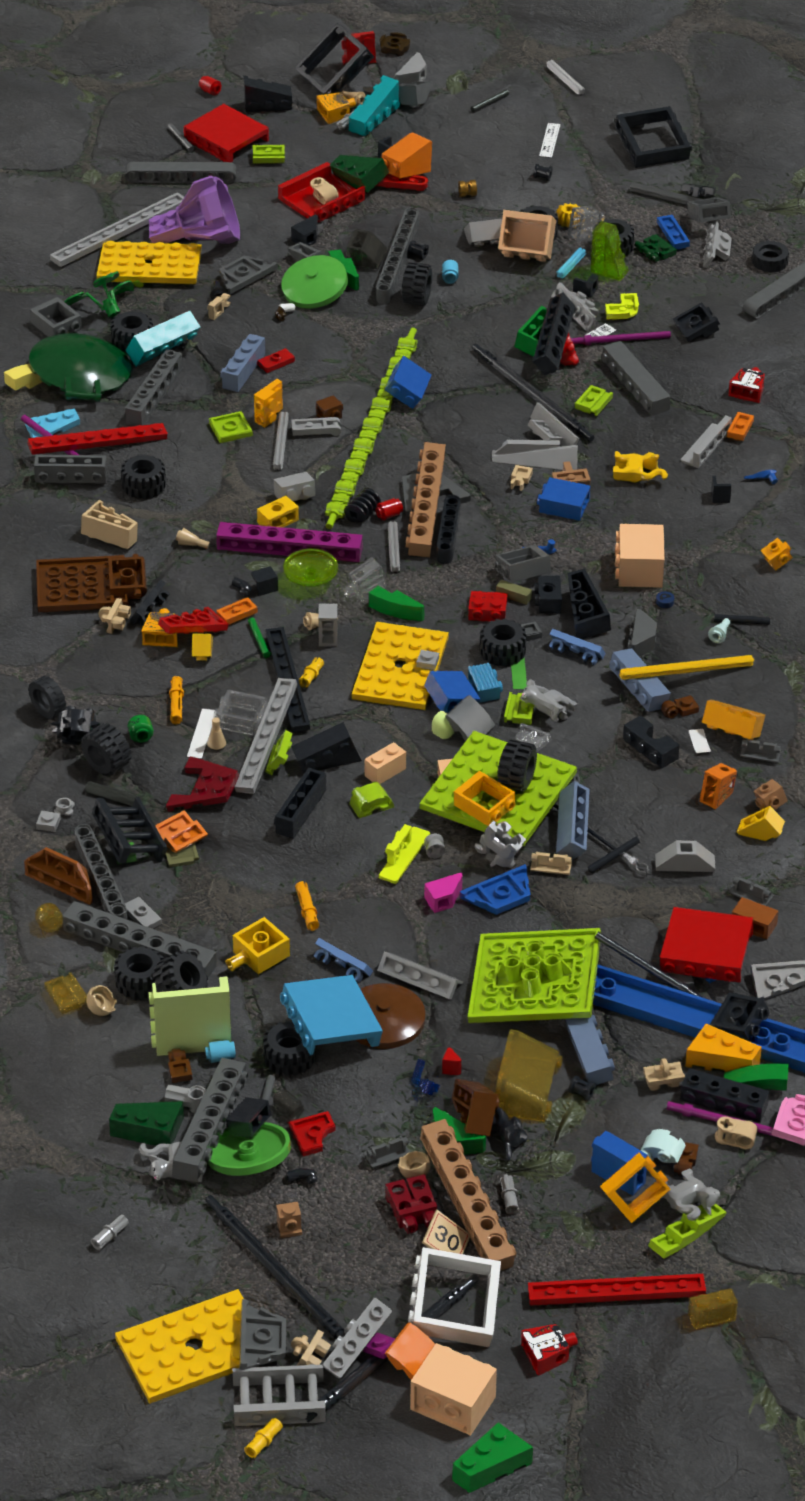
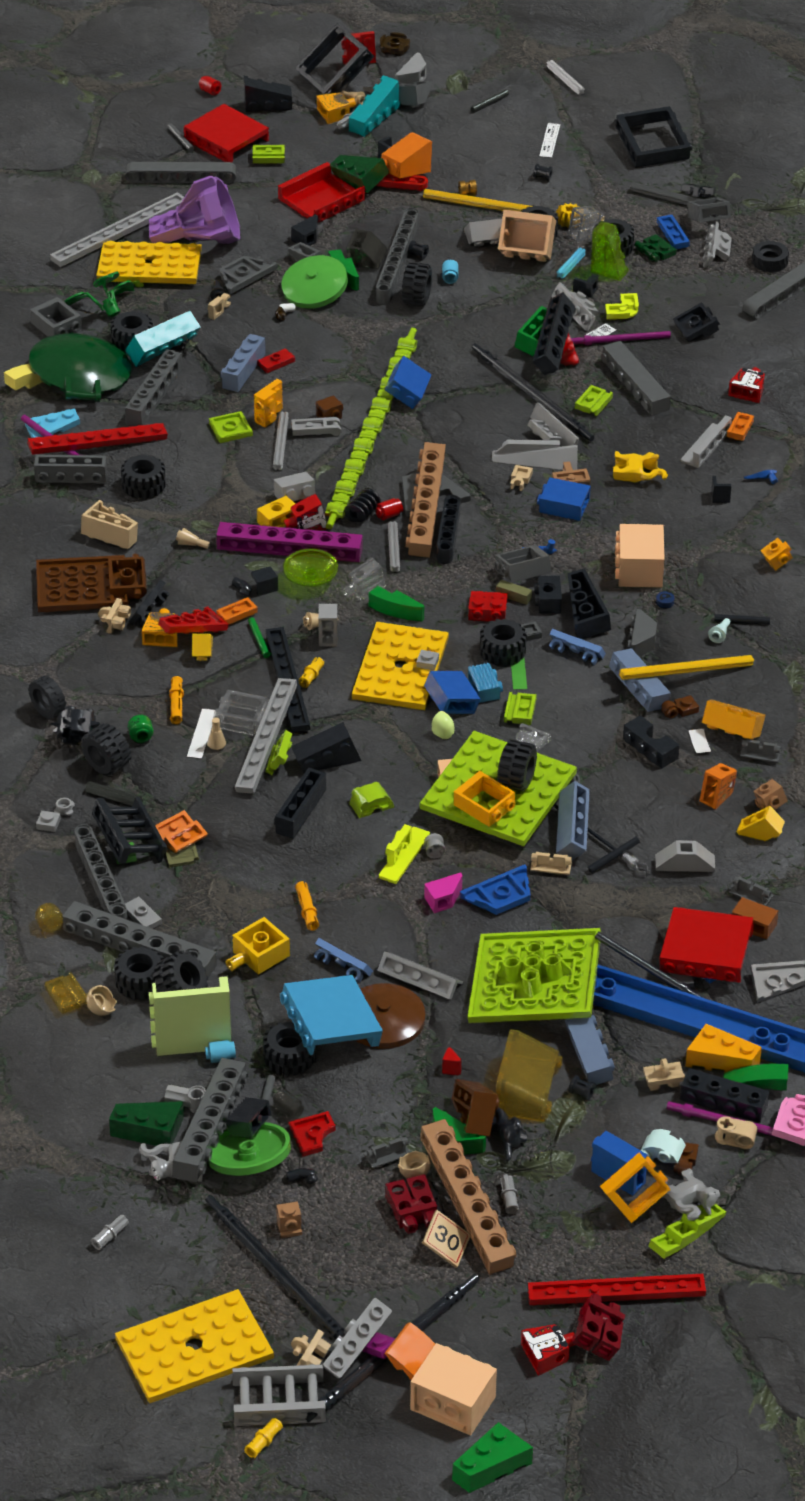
(59, 873): dark orange wedge -> none
(179, 1066): reddish brown plate -> none
(212, 786): dark red wing -> none
(260, 1336): dark grey wing -> none
(307, 515): none -> red torso
(323, 190): tan piece -> none
(385, 763): light nougat brick -> none
(426, 1086): clear blue plate -> none
(449, 1330): white window -> none
(469, 717): slope -> none
(472, 201): none -> yellow axle
(501, 843): light grey animal -> none
(548, 701): light grey animal -> none
(599, 1327): none -> dark red hips
(712, 1308): clear yellow brick -> none
(741, 1015): black plate -> none

